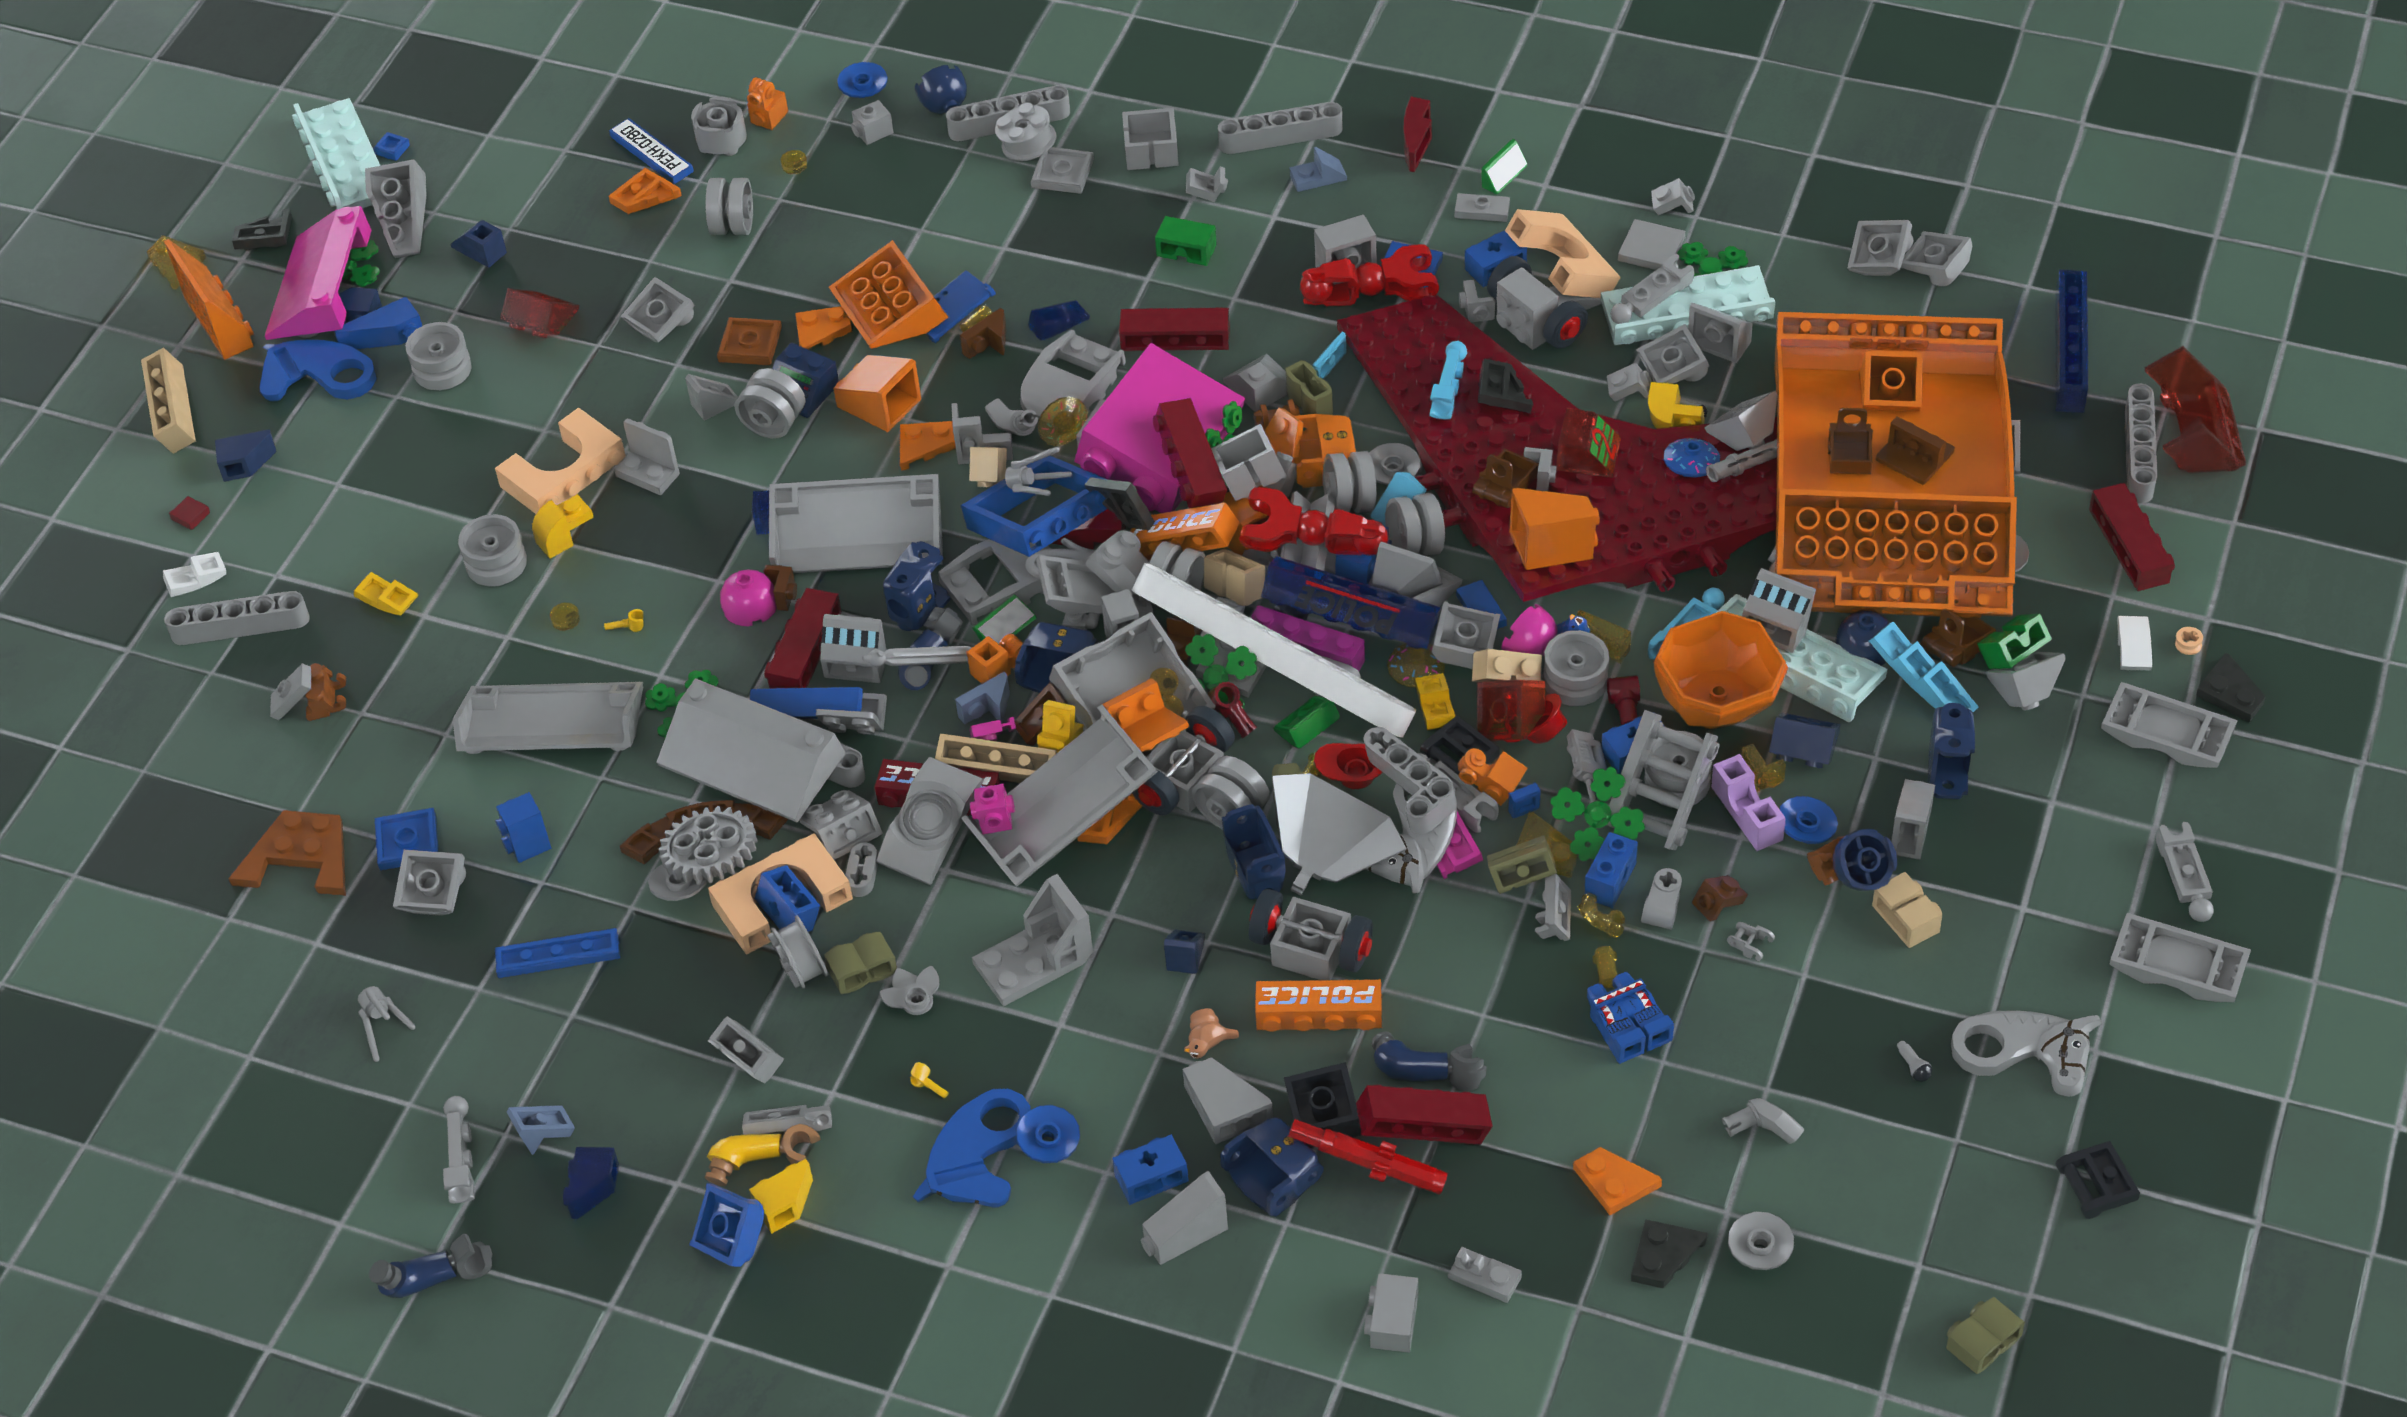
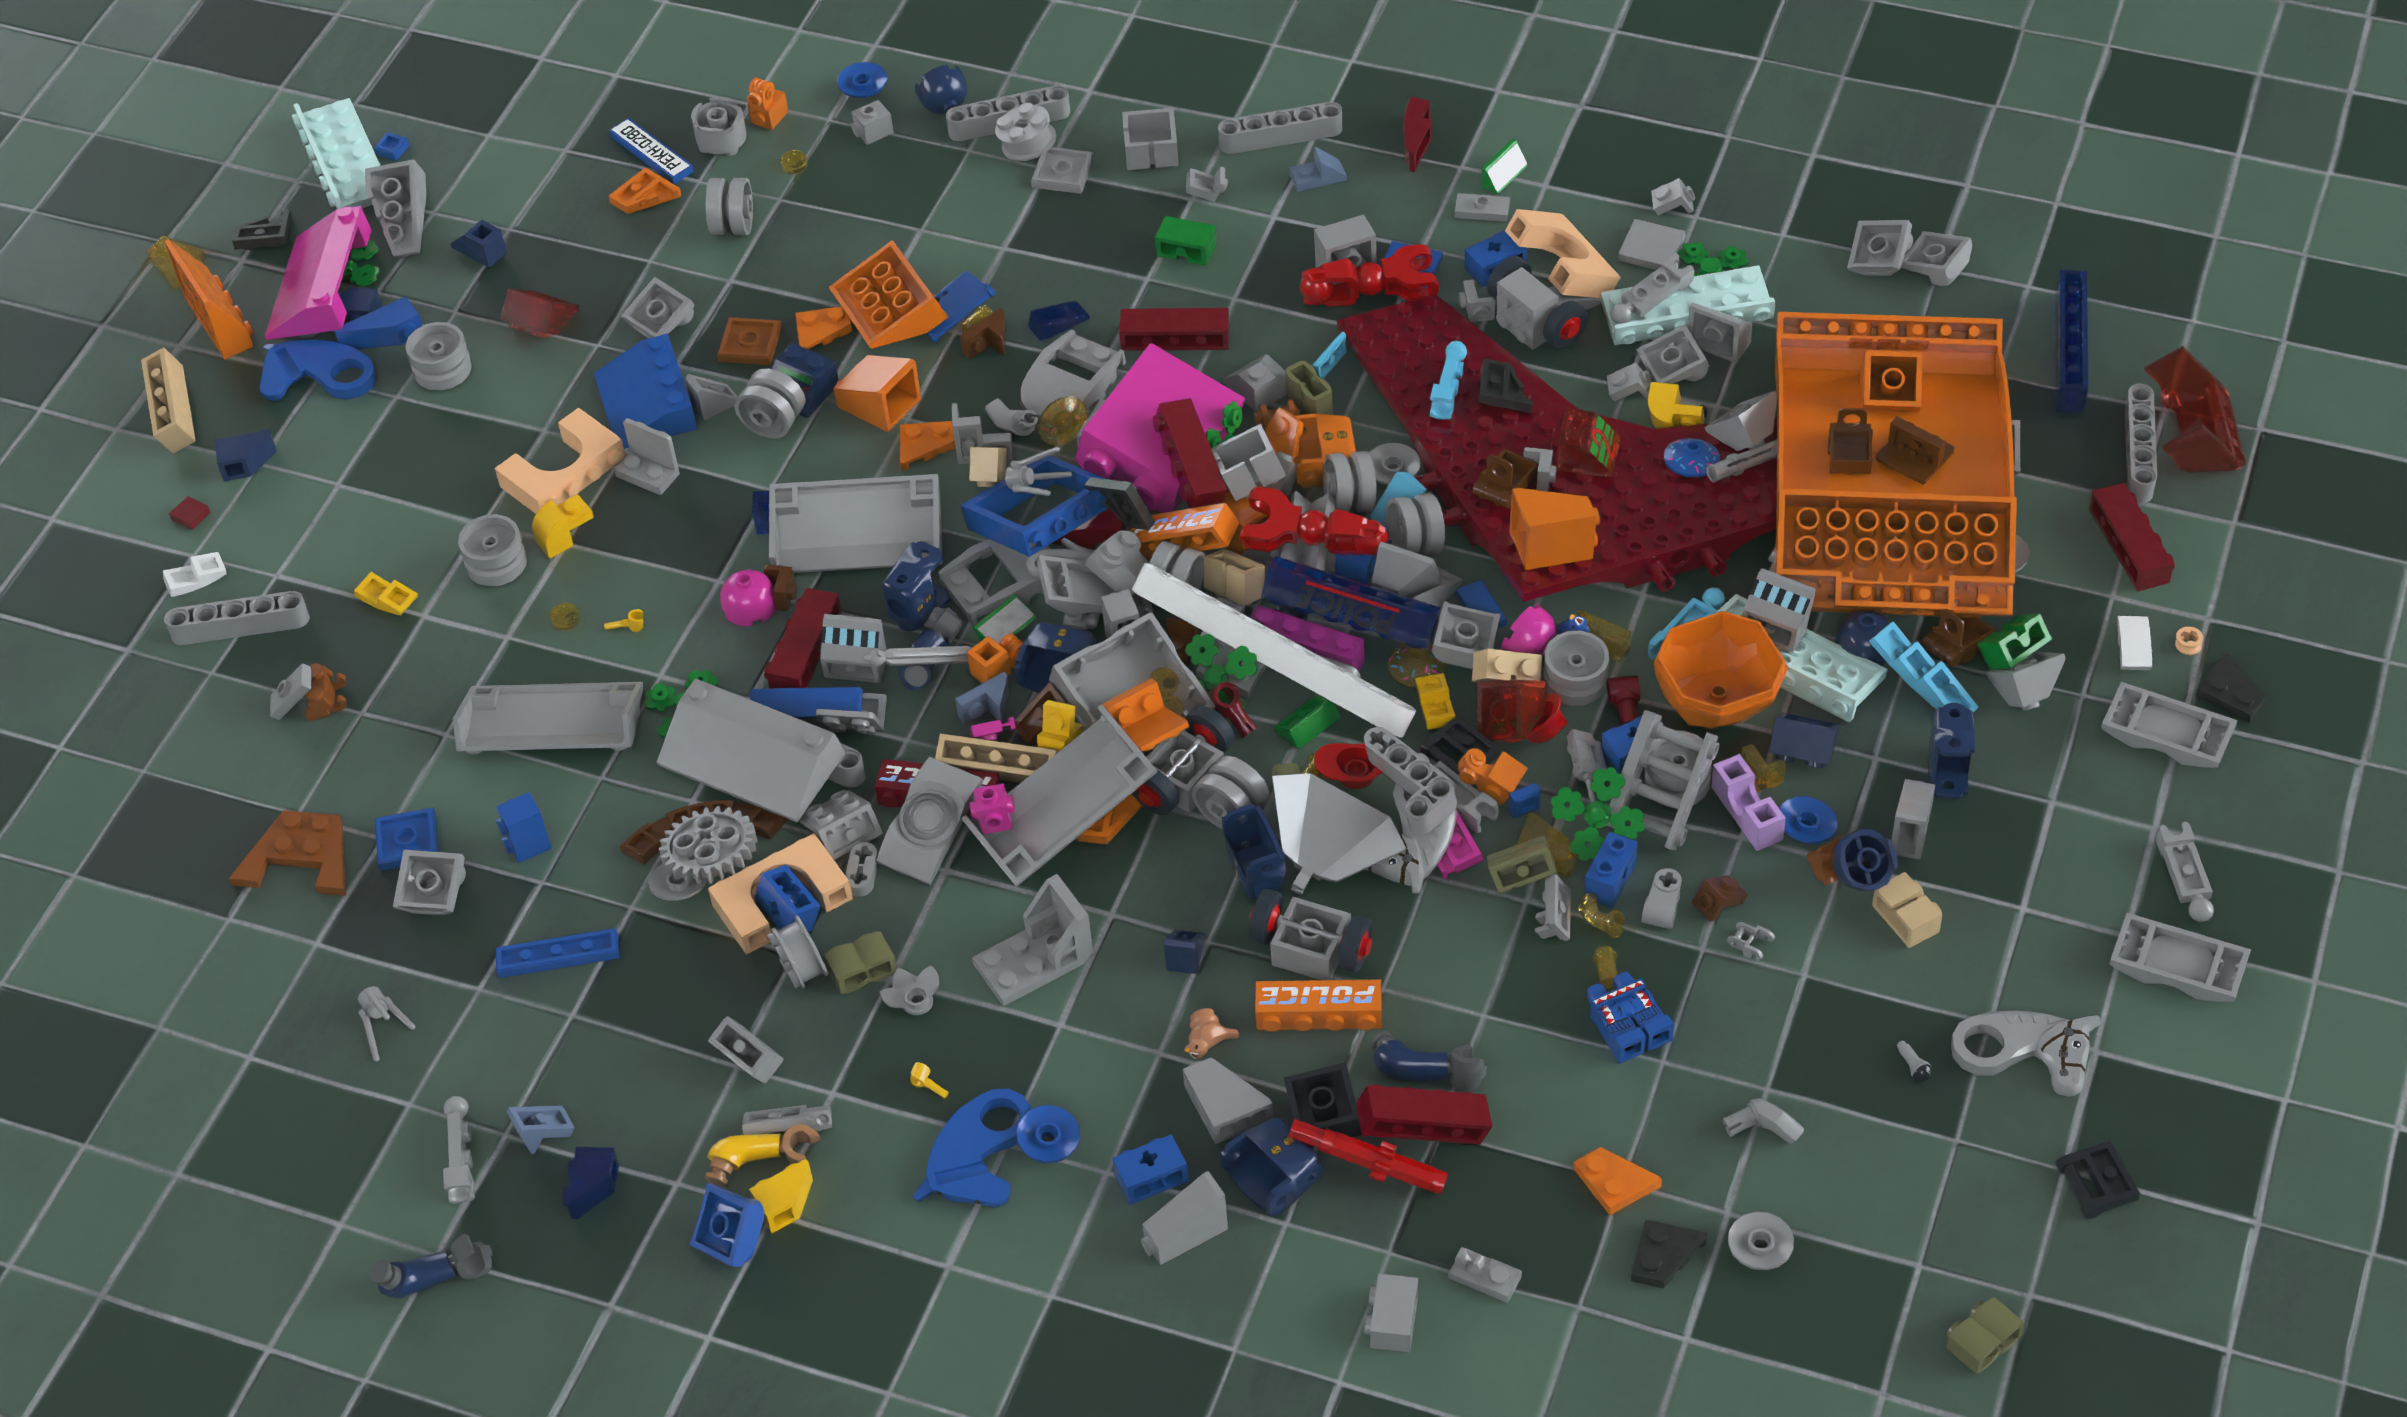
(646, 388): none -> blue slope

